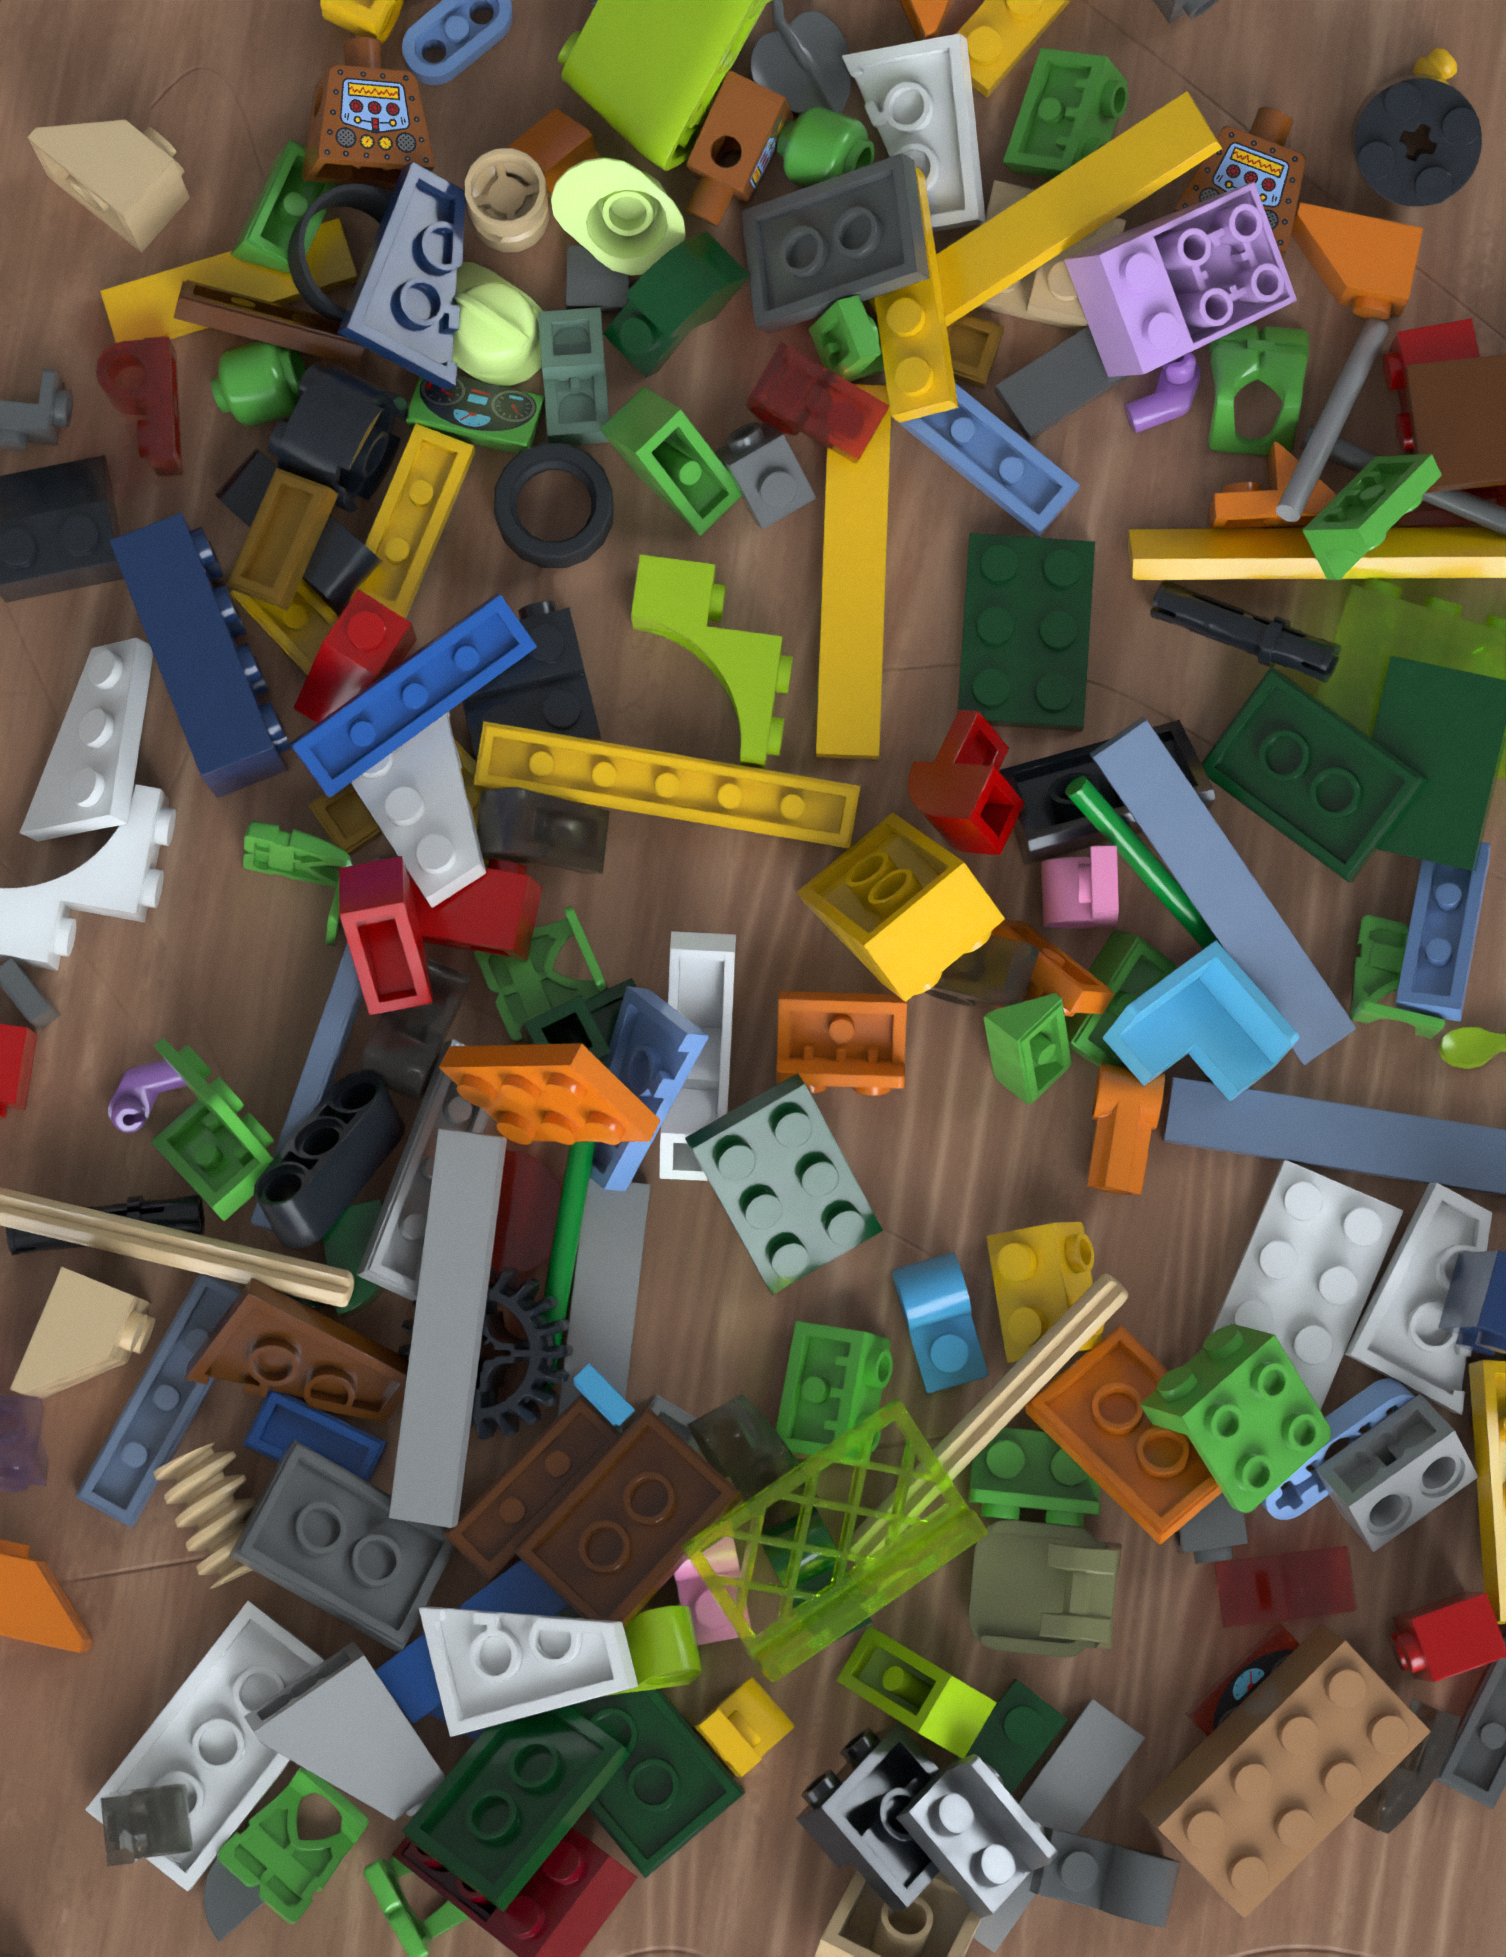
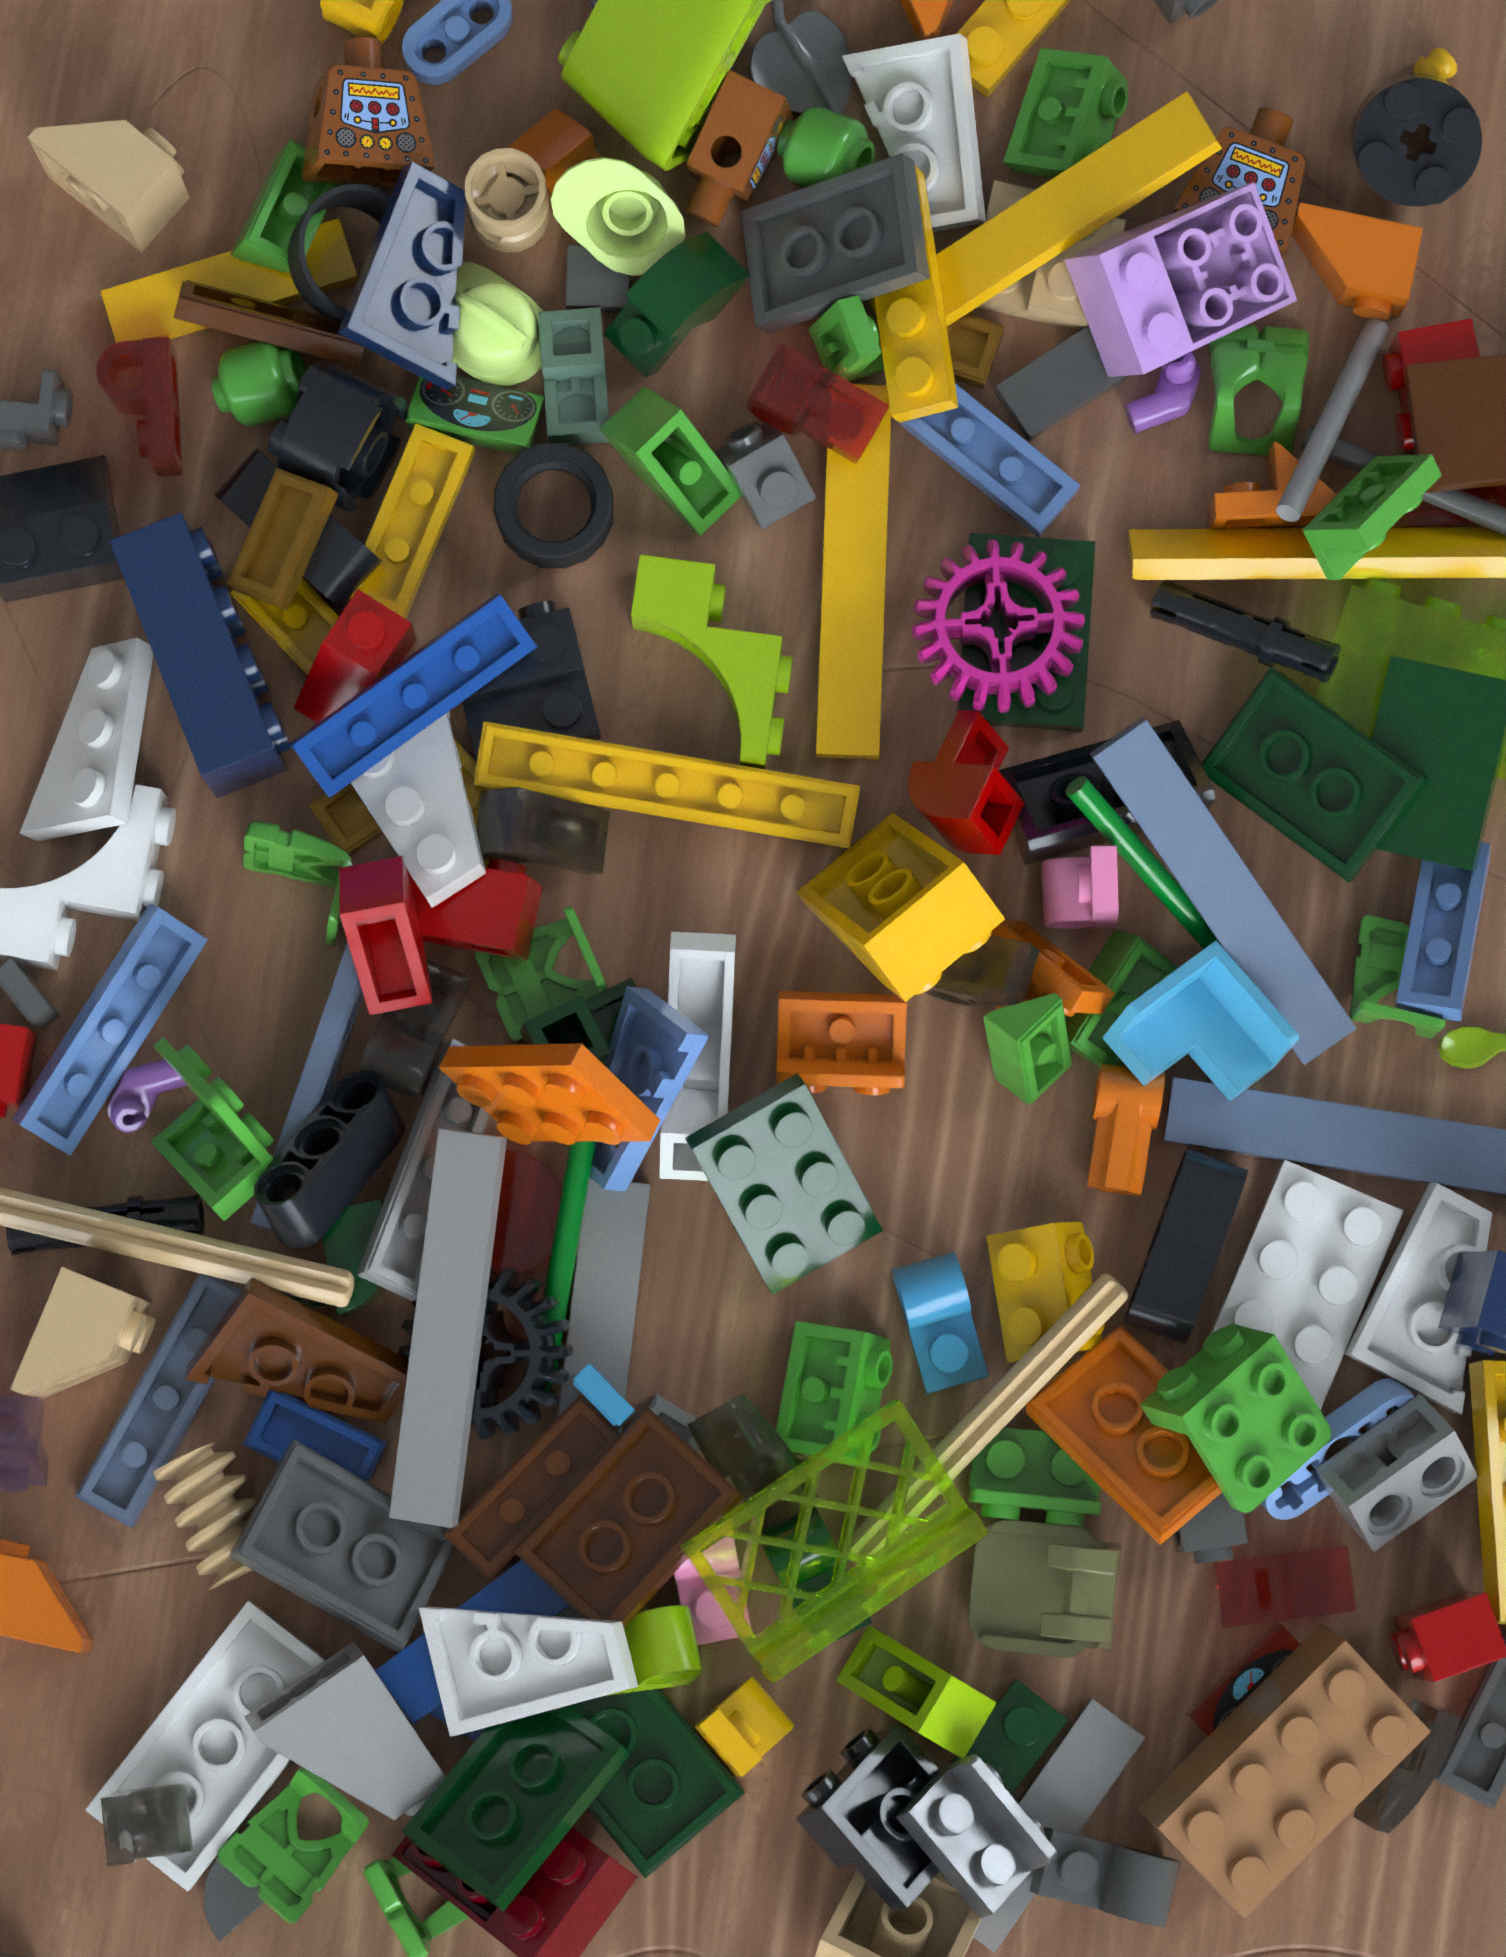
(109, 1029): none -> medium blue plate
(1026, 621): none -> dark pink gear
(1186, 1246): none -> black beam

